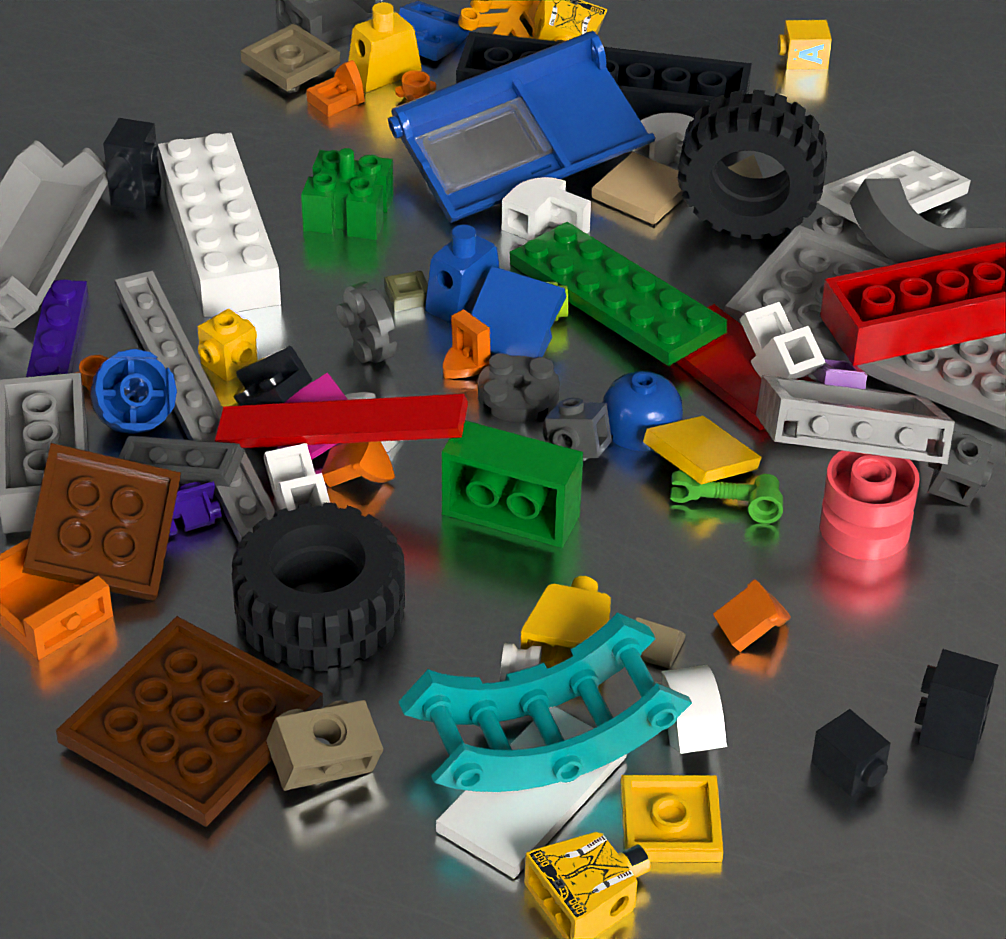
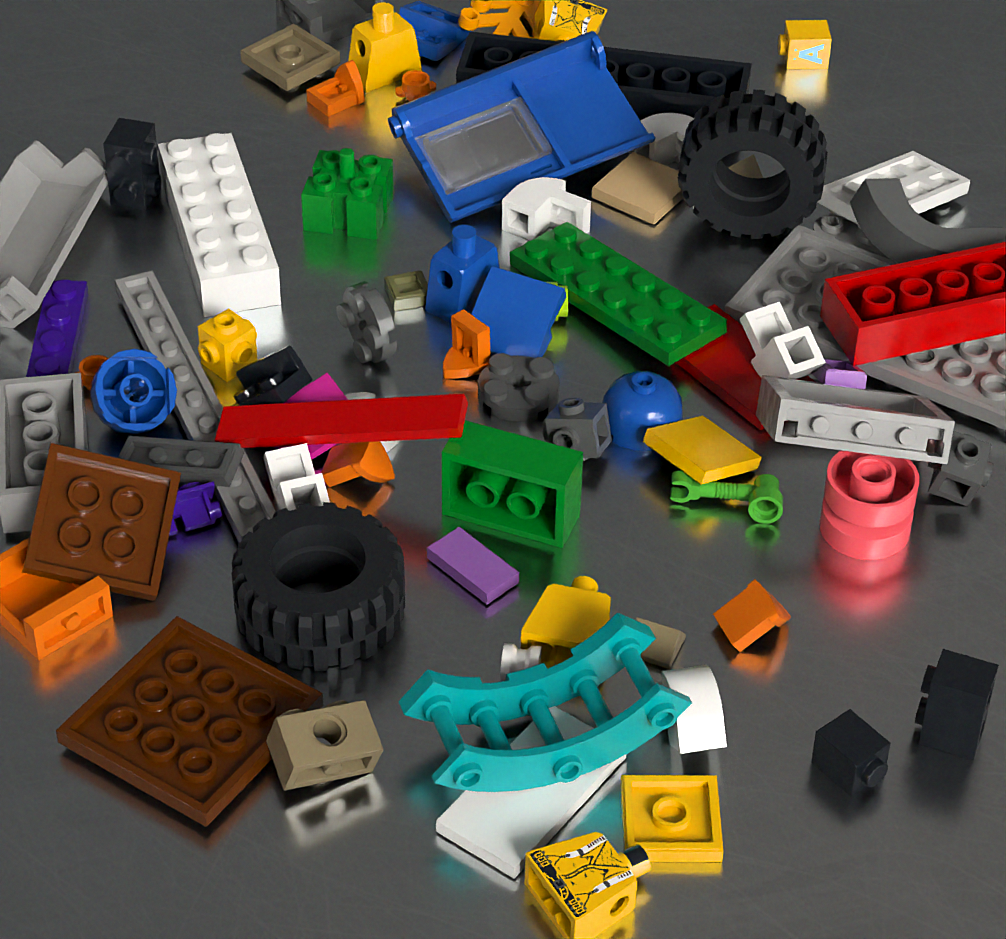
(473, 565): none -> medium lavender tile

